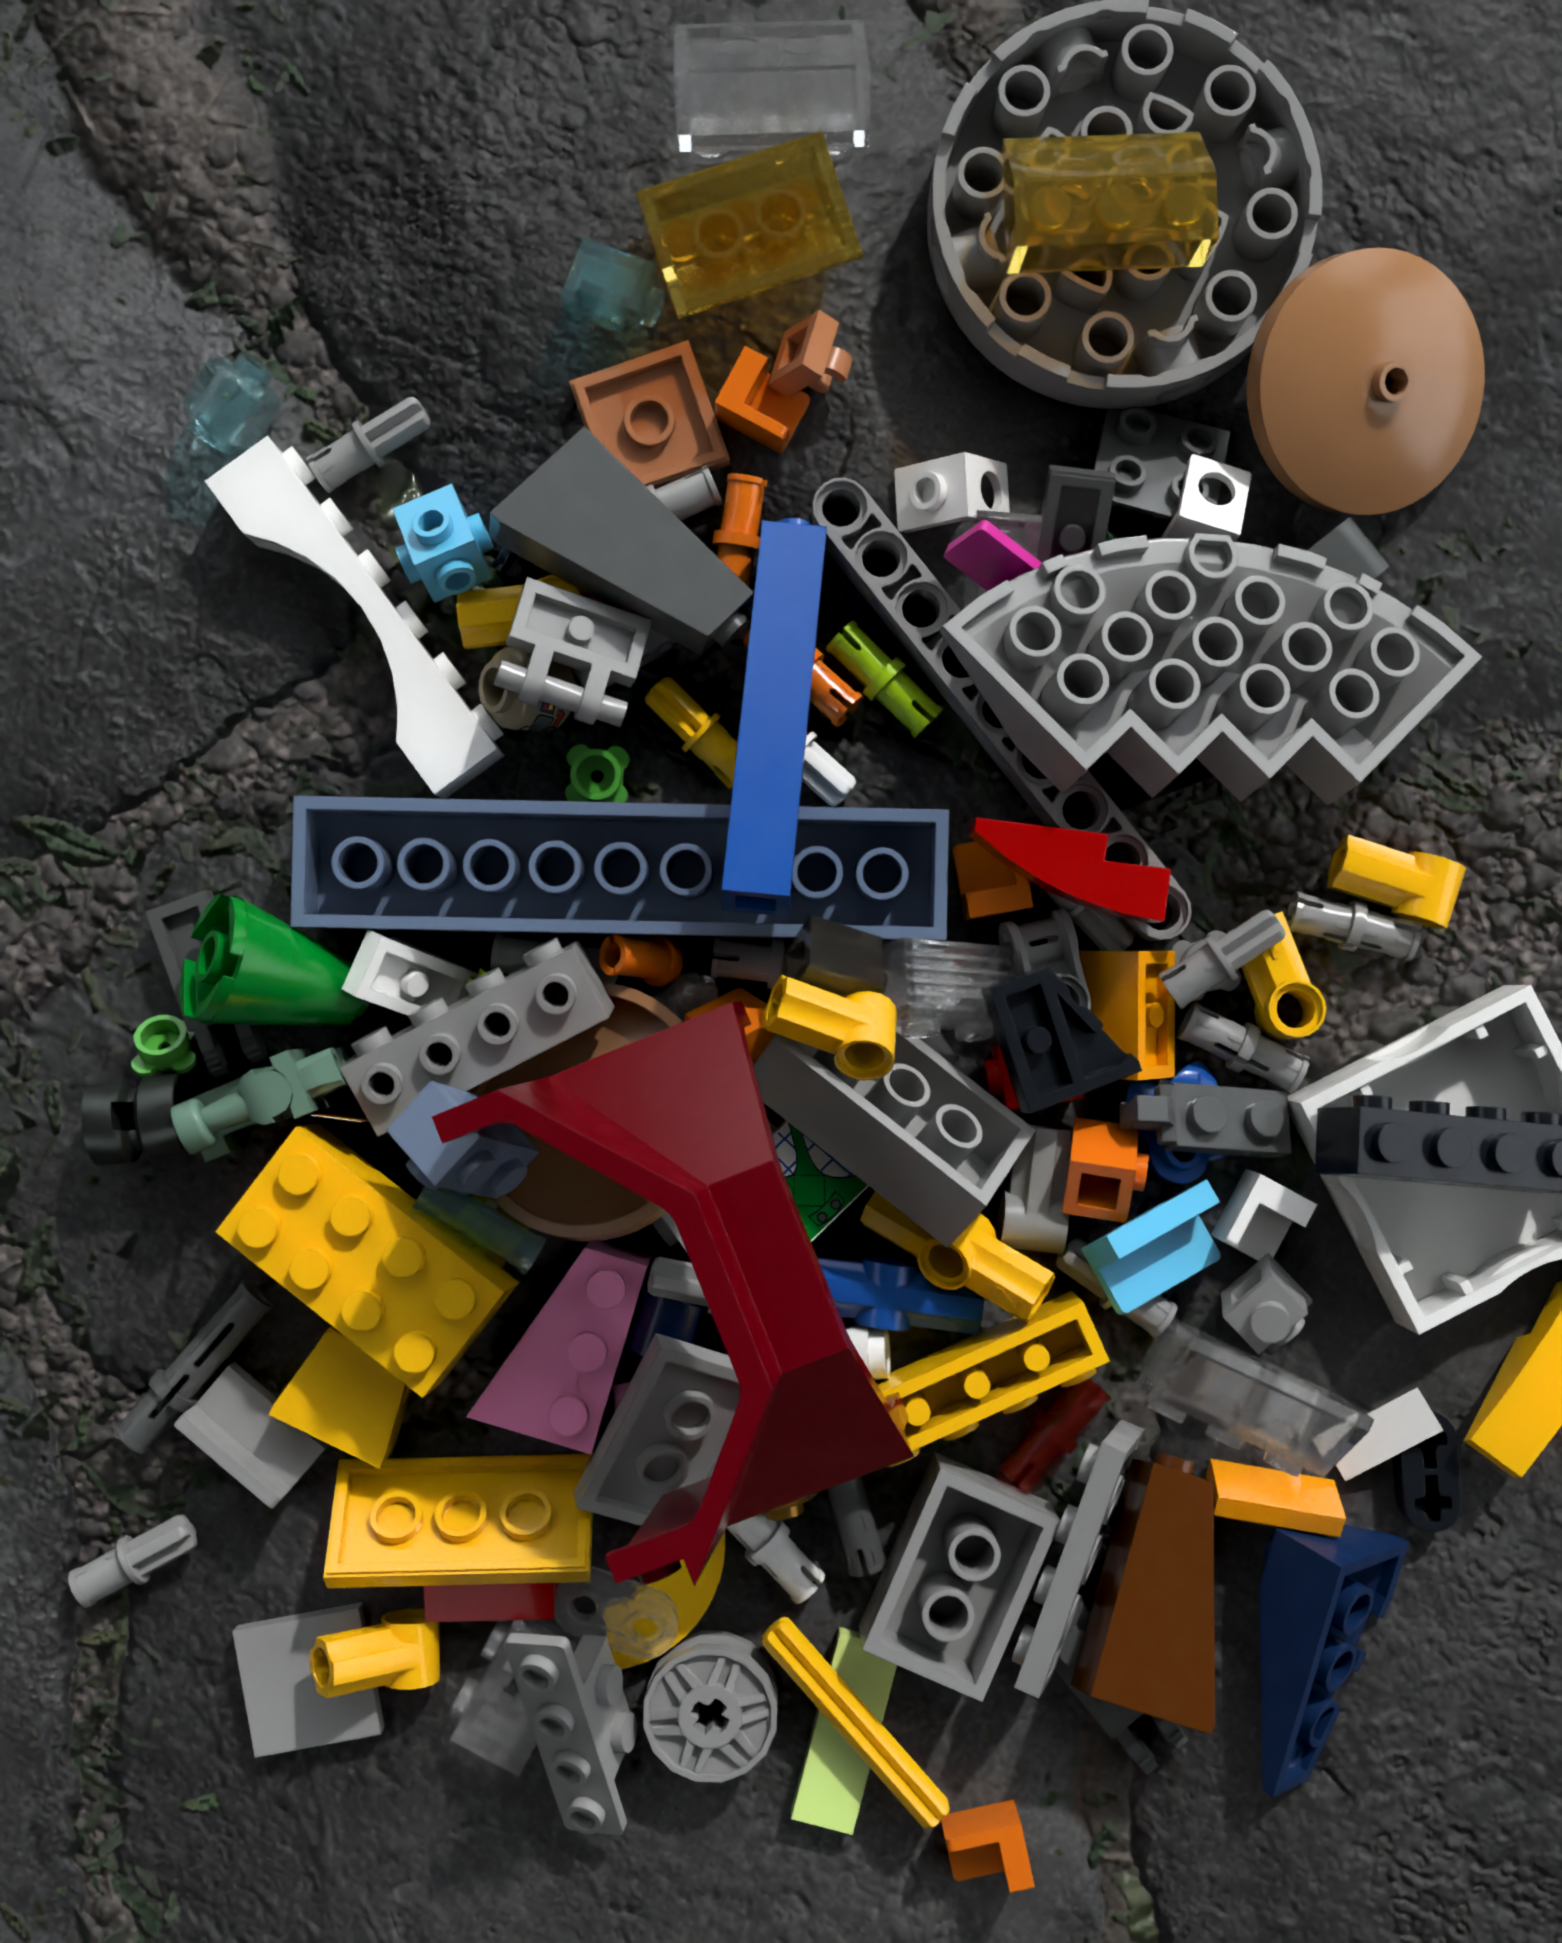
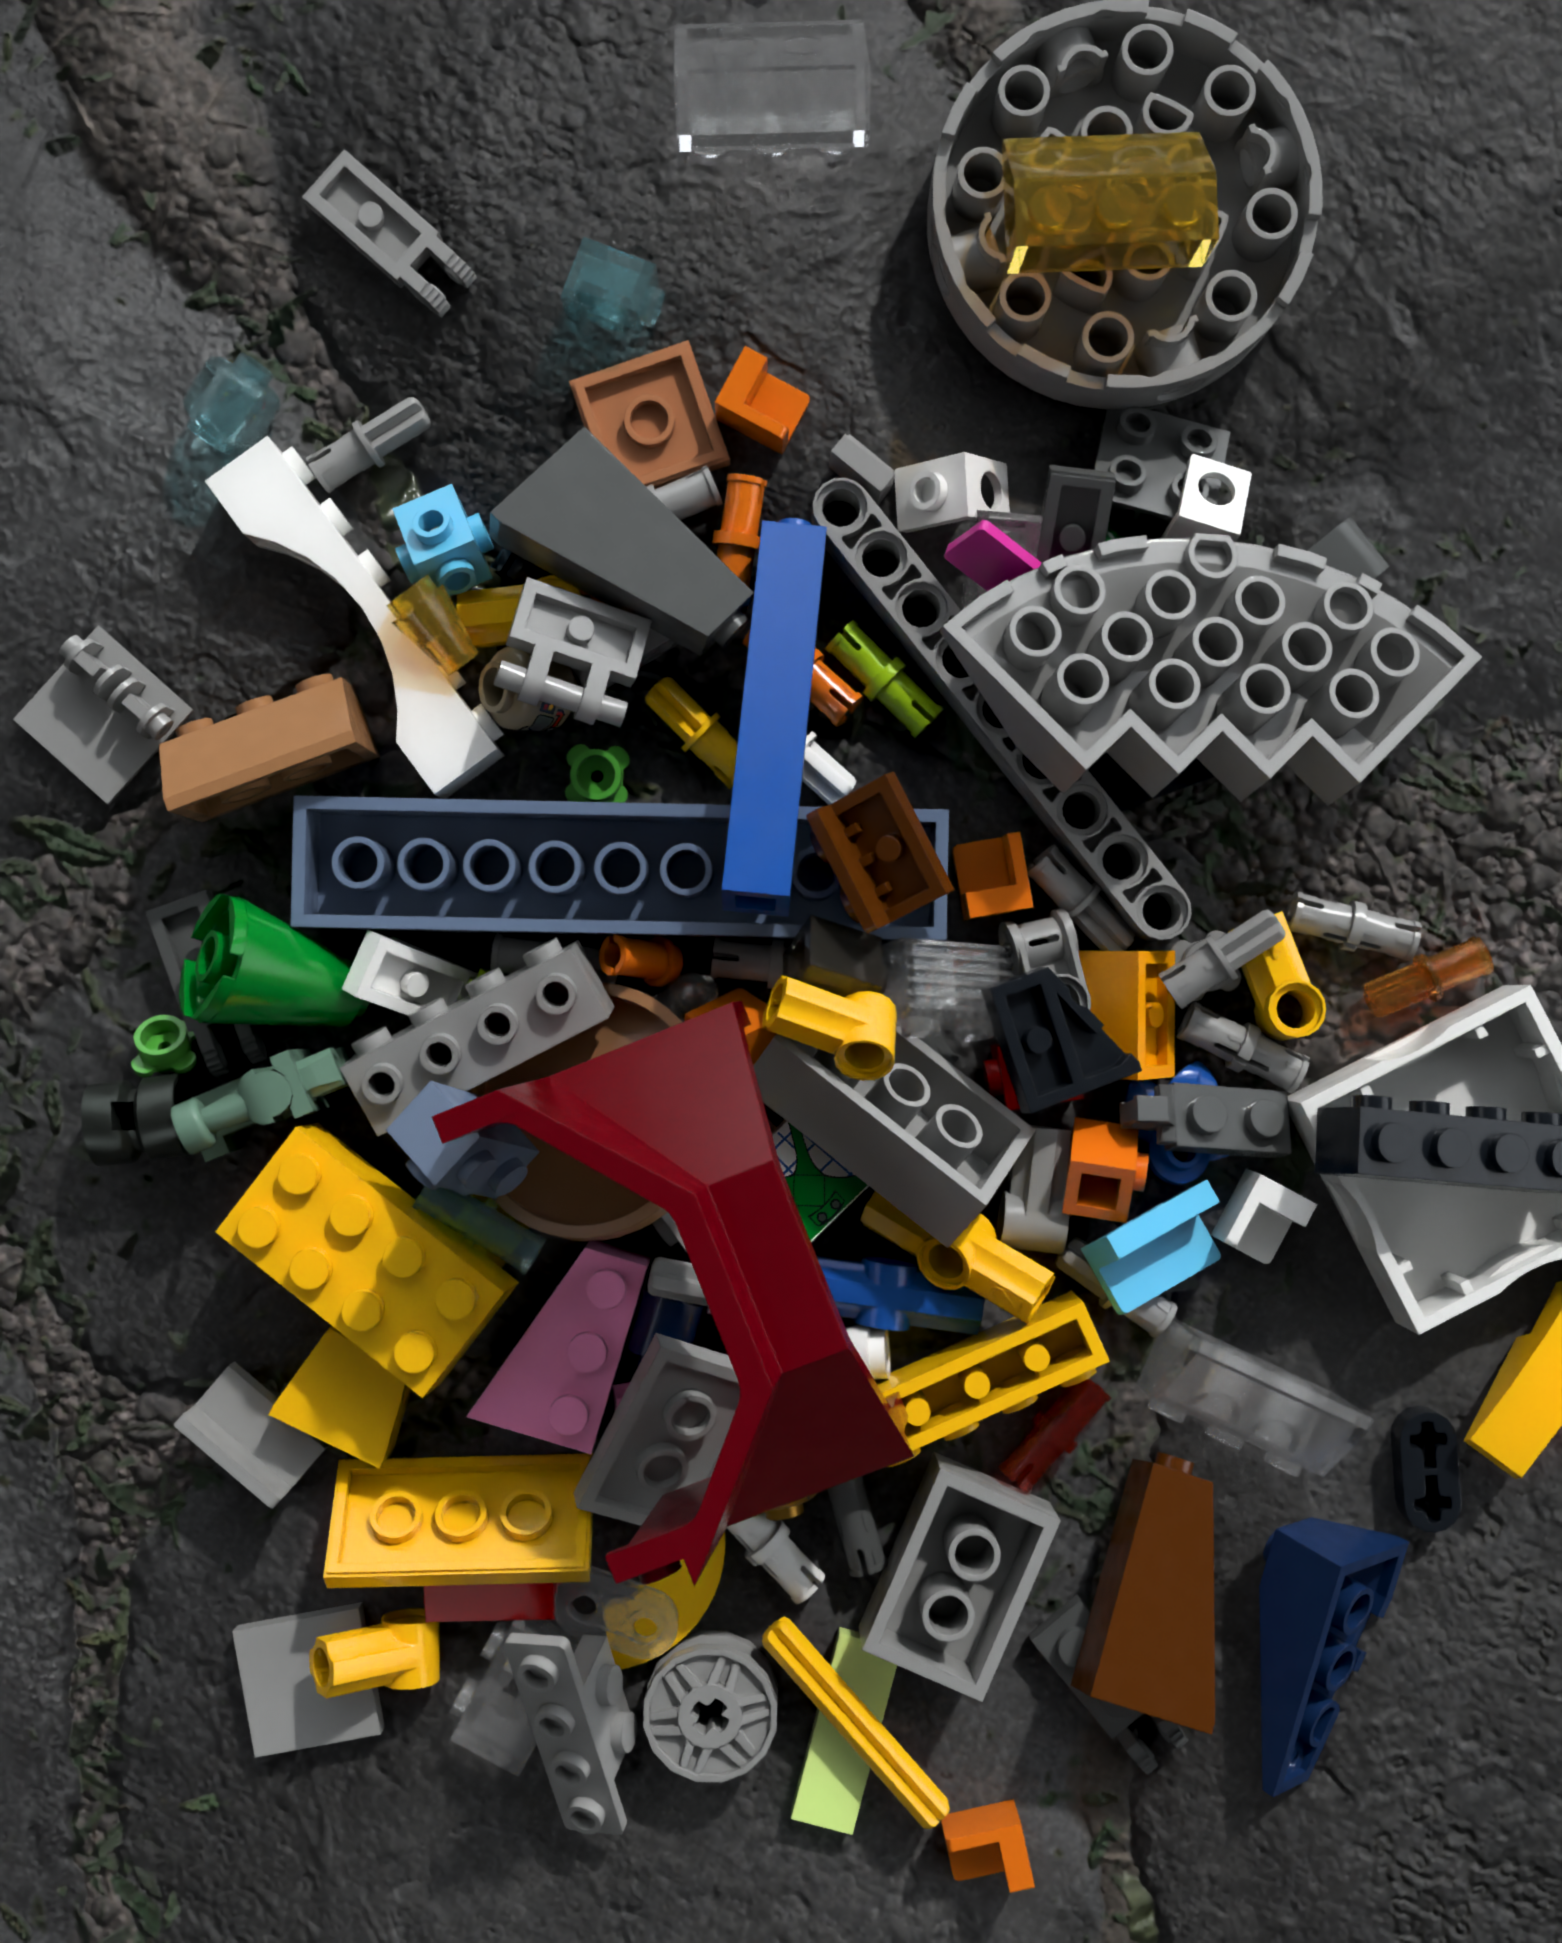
(102, 713): none -> light grey hinge
(132, 1560): light grey axle -> none
(146, 1423): dark grey pin -> none
(265, 749): none -> medium nougat slope
(343, 1117): sticker -> none
(384, 229): none -> light grey hinge
(433, 624): none -> clear yellow cone
(748, 225): clear yellow slope -> none
(809, 357): nougat tile -> none
(858, 463): none -> light grey tile
(878, 853): none -> reddish brown bracket
(1075, 868): red slope -> none
(1079, 1532): light grey wing -> none
(1265, 1305): light grey brick -> none
(1276, 1498): light orange tile -> none
(1365, 381): medium nougat dish -> none
(1395, 1429): white sticker -> none
(1412, 884): yellow piece -> none
(1428, 977): none -> clear orange axle

